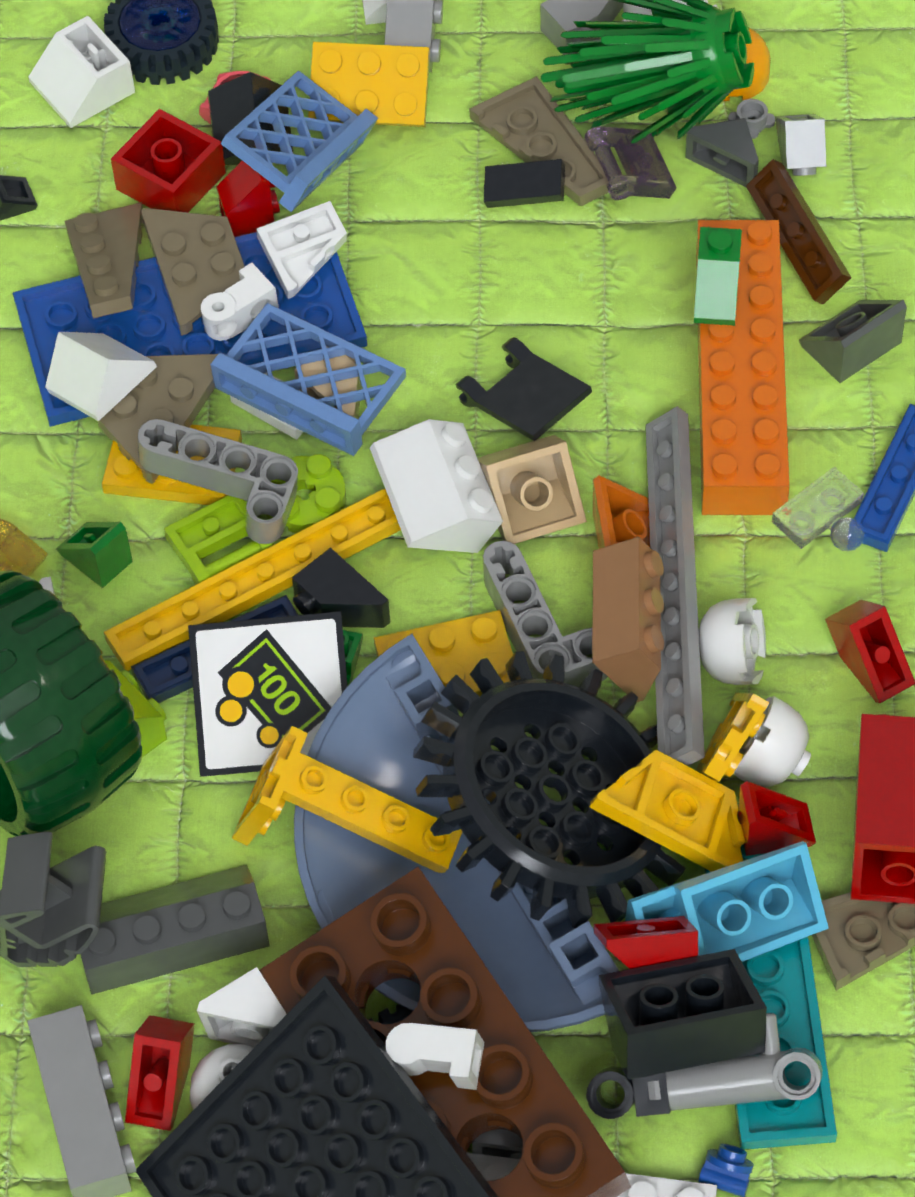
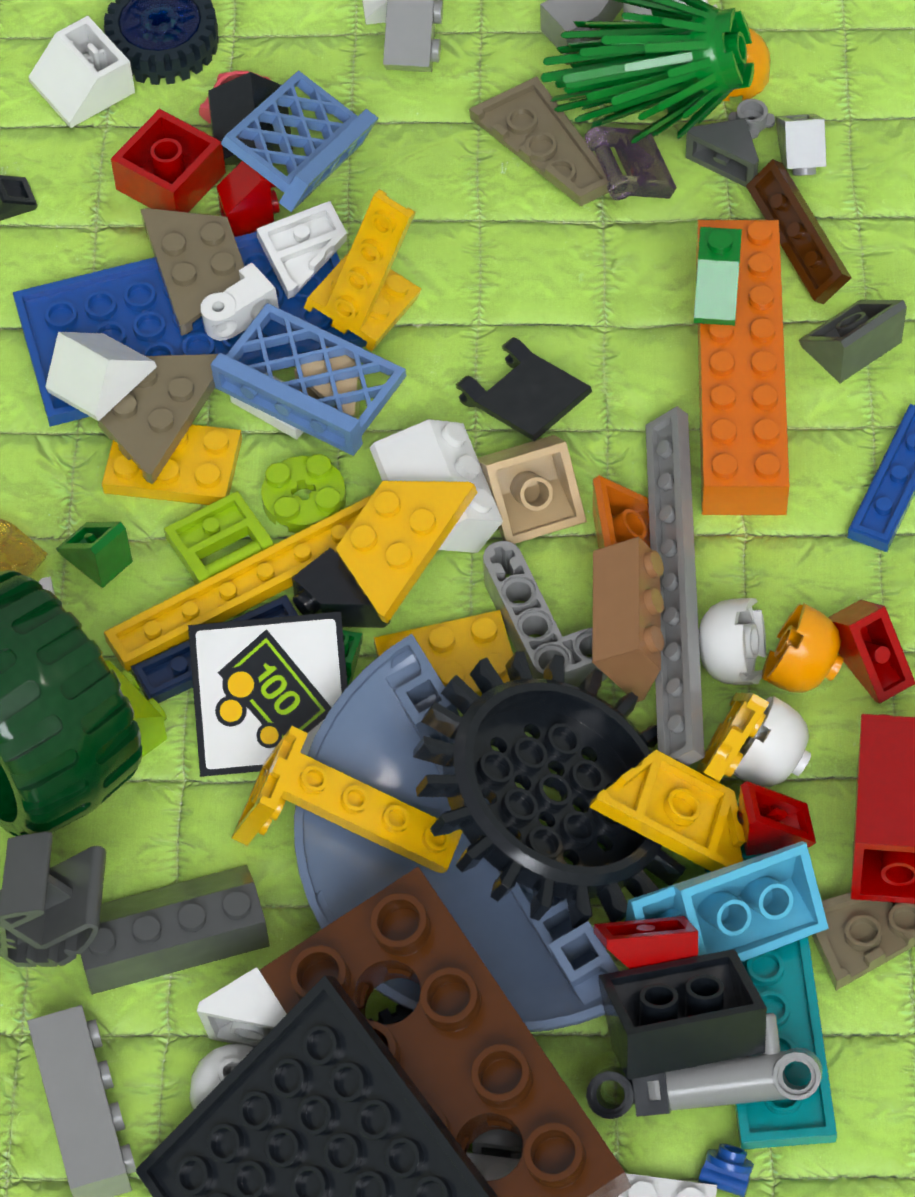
(107, 256): dark tan wing -> none
(157, 454): light grey beam -> none
(158, 1071): red slope -> none
(362, 288): none -> yellow bracket
(376, 78): yellow plate -> none
(400, 536): none -> yellow wing
(438, 1050): white leg -> none
(524, 183): black tile -> none
(804, 652): none -> light orange cylinder
(822, 508): clear plate -> none

